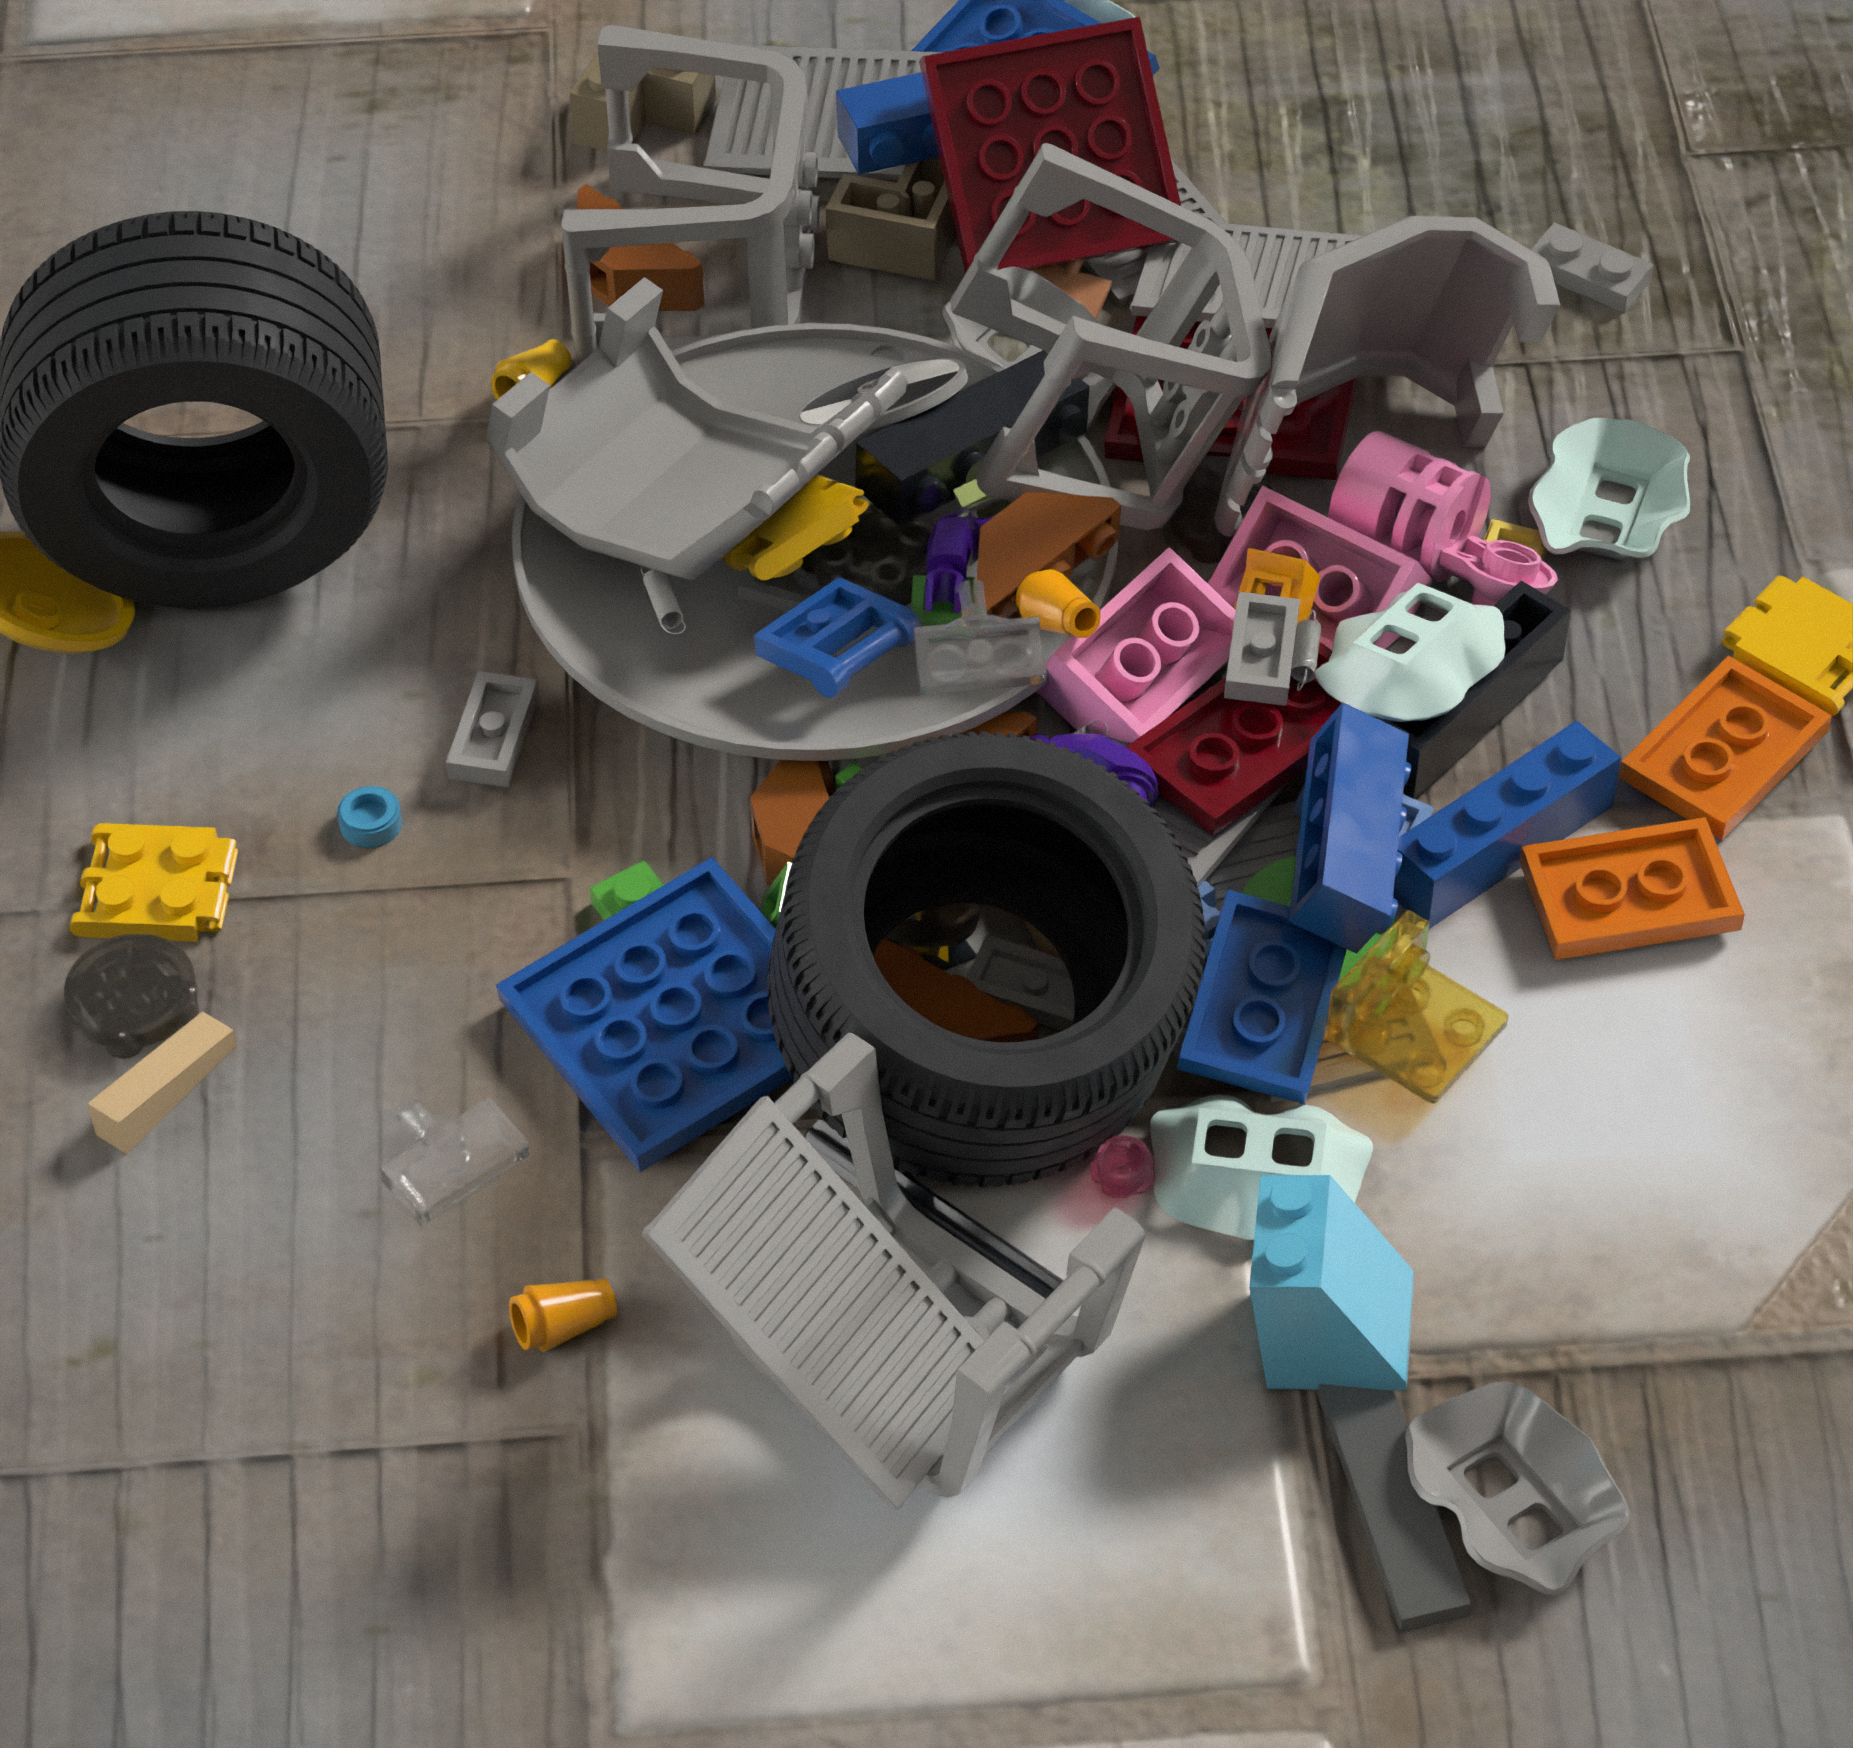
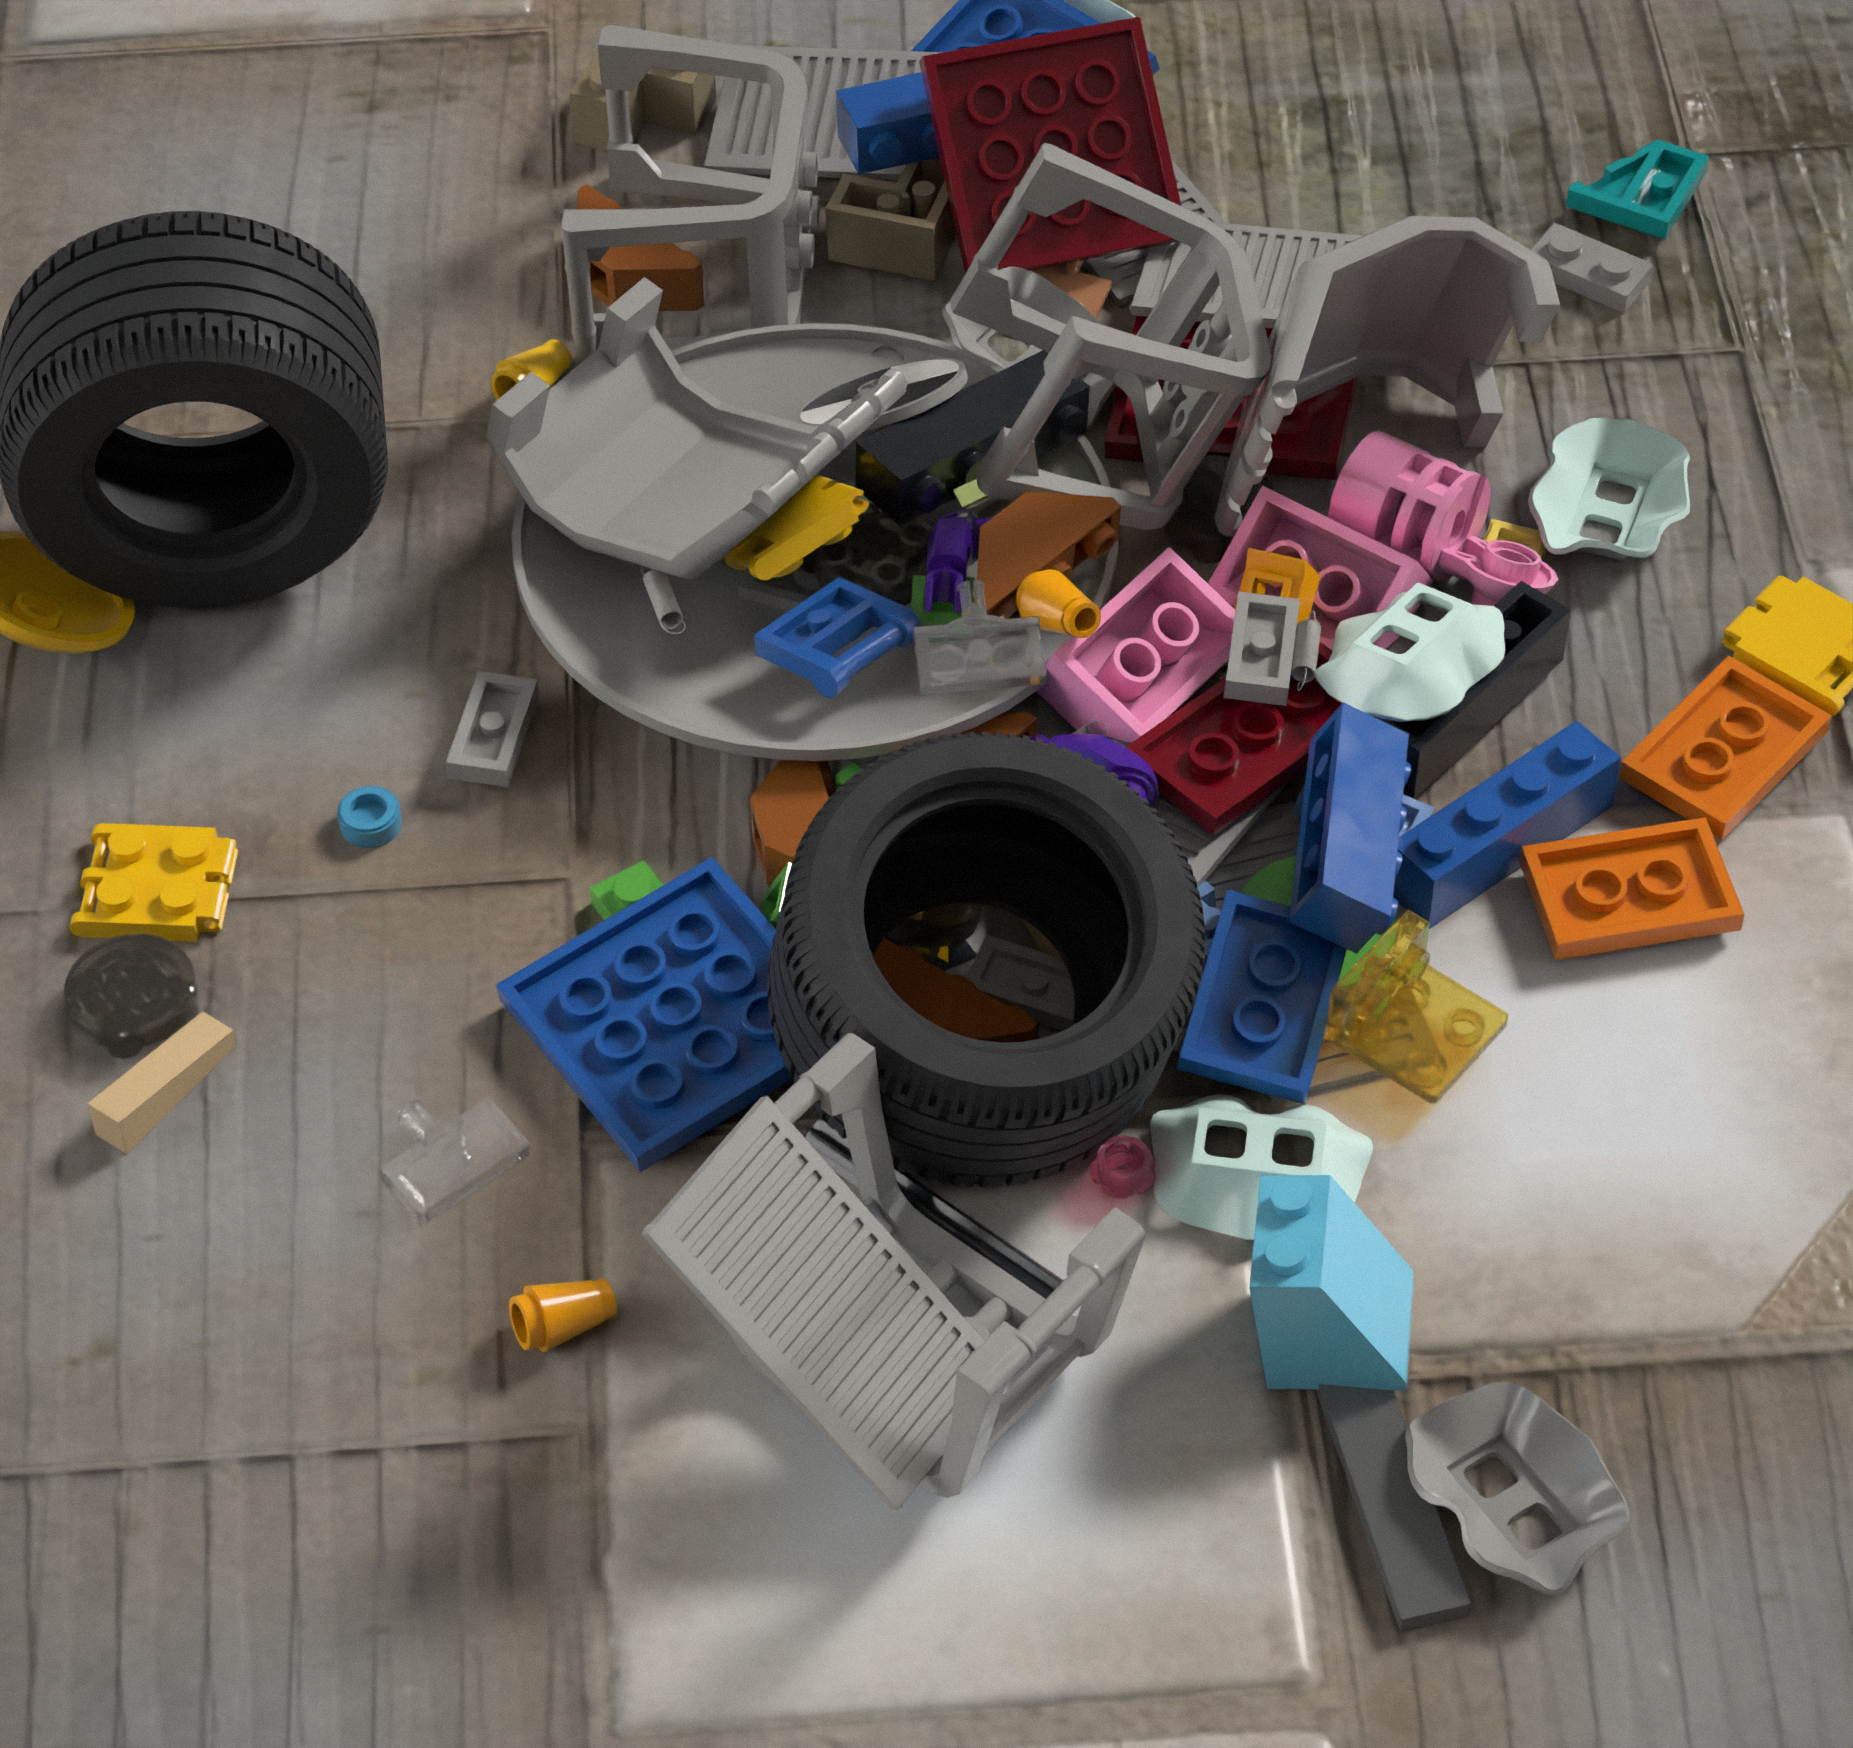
(1645, 189): none -> teal wing

